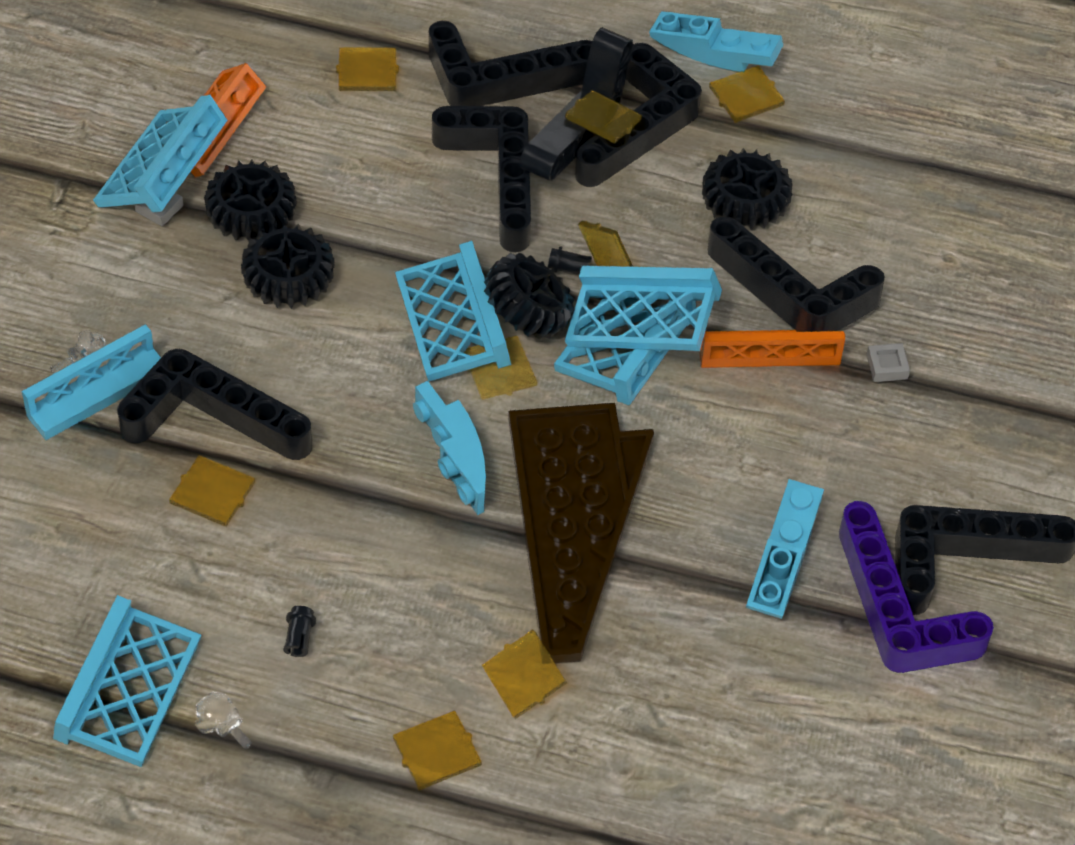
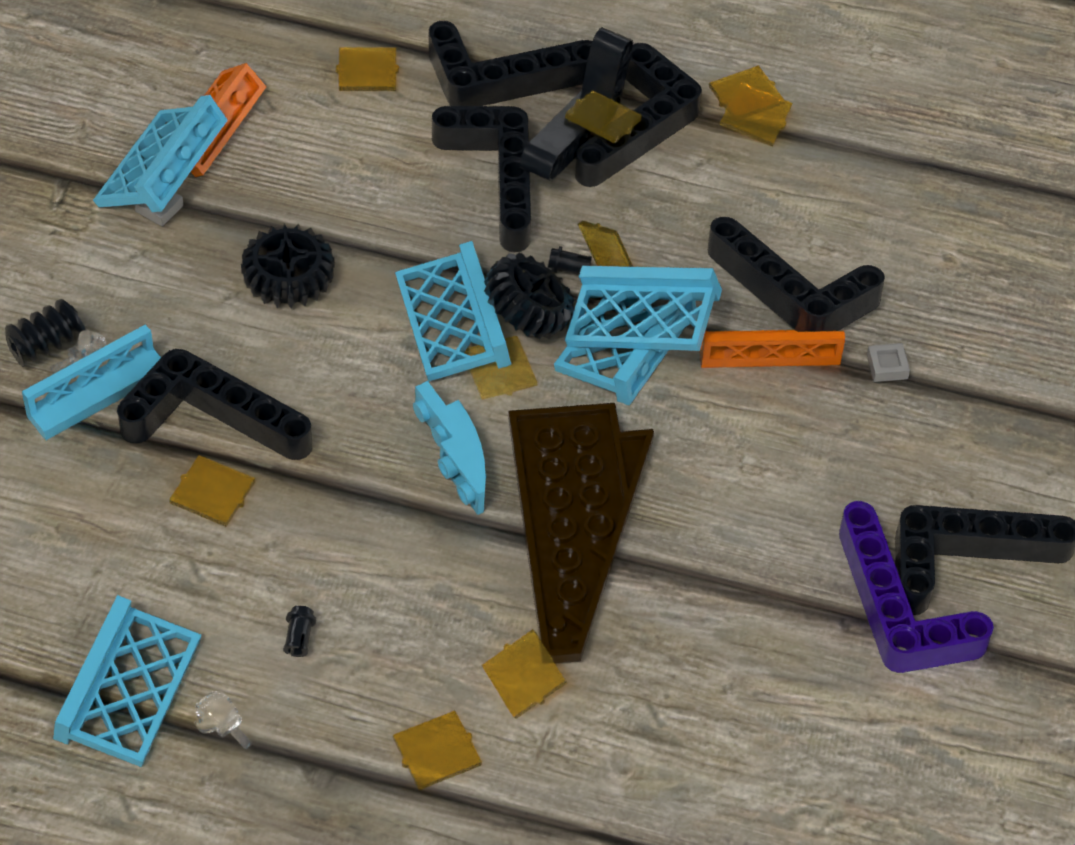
(42, 330): none -> black piece
(242, 199): black gear -> none
(709, 43): medium azure slope -> none
(739, 186): black gear -> none
(756, 114): none -> clear yellow piece
(785, 549): medium azure slope -> none

